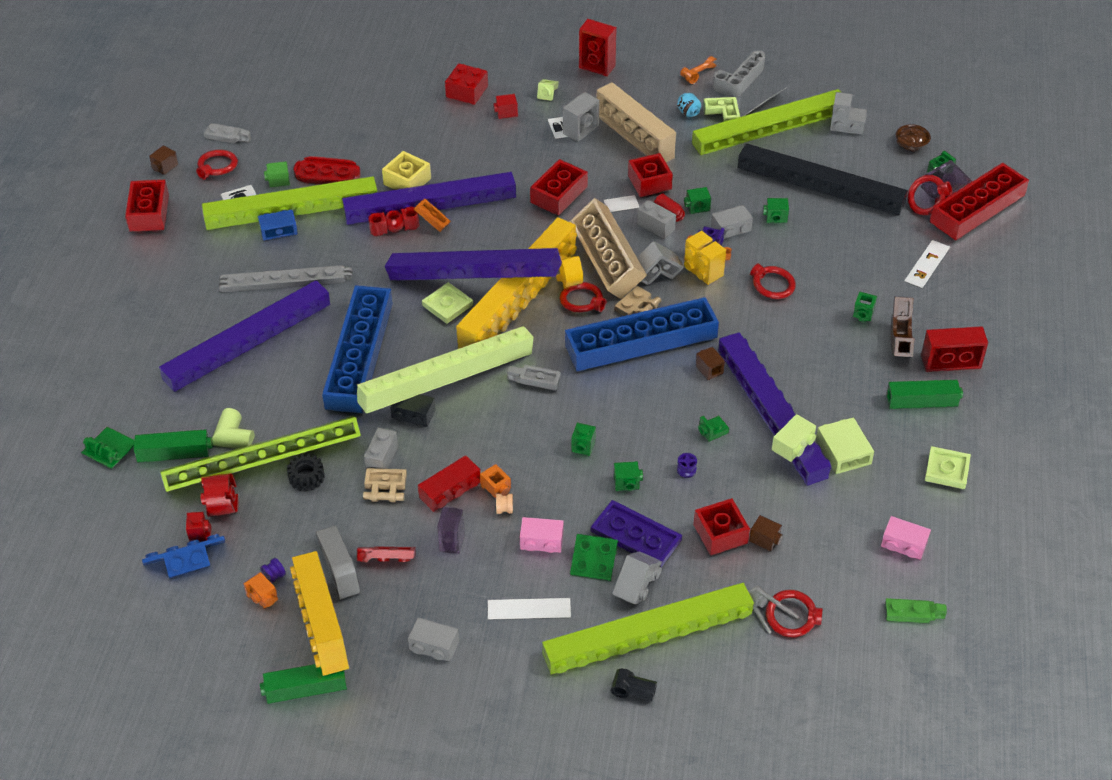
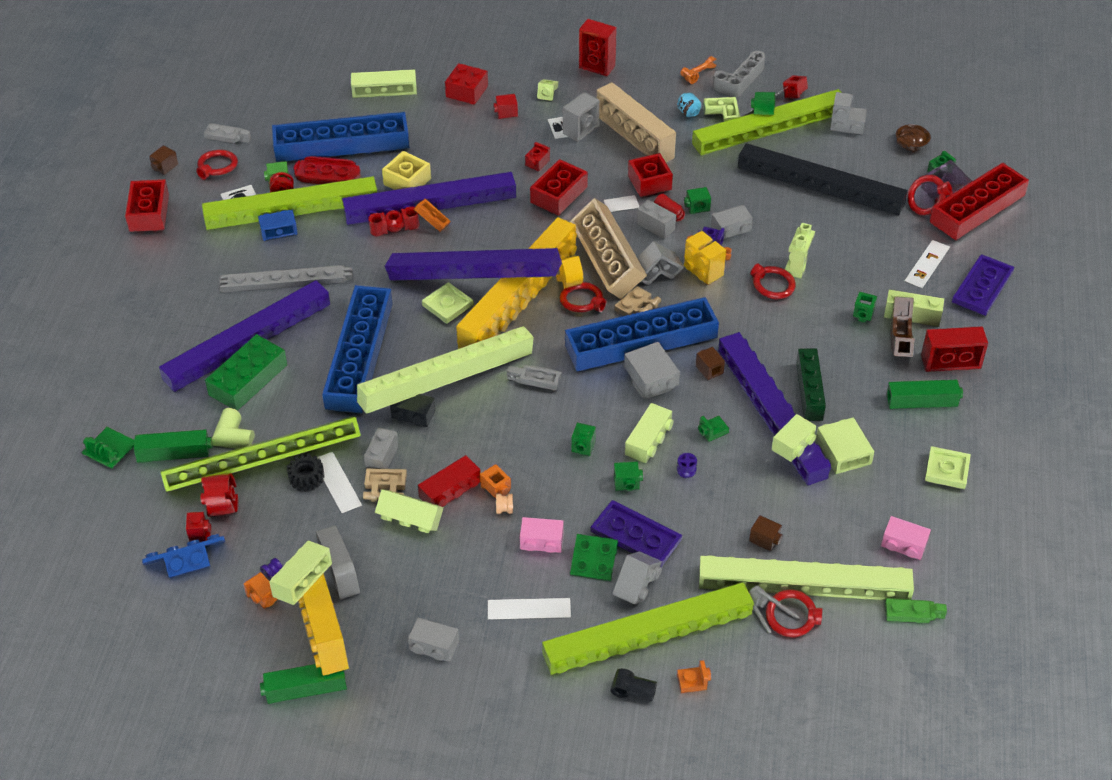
(246, 372): none -> green brick
(280, 183): none -> red wheel
(300, 572): none -> yellowish green brick
(338, 484): none -> white sticker
(340, 136): none -> blue brick
(383, 83): none -> yellowish green brick
(384, 553): hinge -> none
(408, 511): none -> yellowish green brick
(451, 530): clear purple brick -> none
(537, 156): none -> red brick
(649, 433): none -> yellowish green brick
(651, 370): none -> light grey brick
(694, 678): none -> orange bracket
(721, 526): red brick -> none
(763, 103): none -> green brick
(776, 210): green brick -> none
(795, 86): none -> red brick
(799, 250): none -> yellowish green hips
(807, 577): none -> yellowish green brick
(810, 384): none -> dark green brick
(926, 309): none -> yellowish green brick
(983, 284): none -> dark purple plate

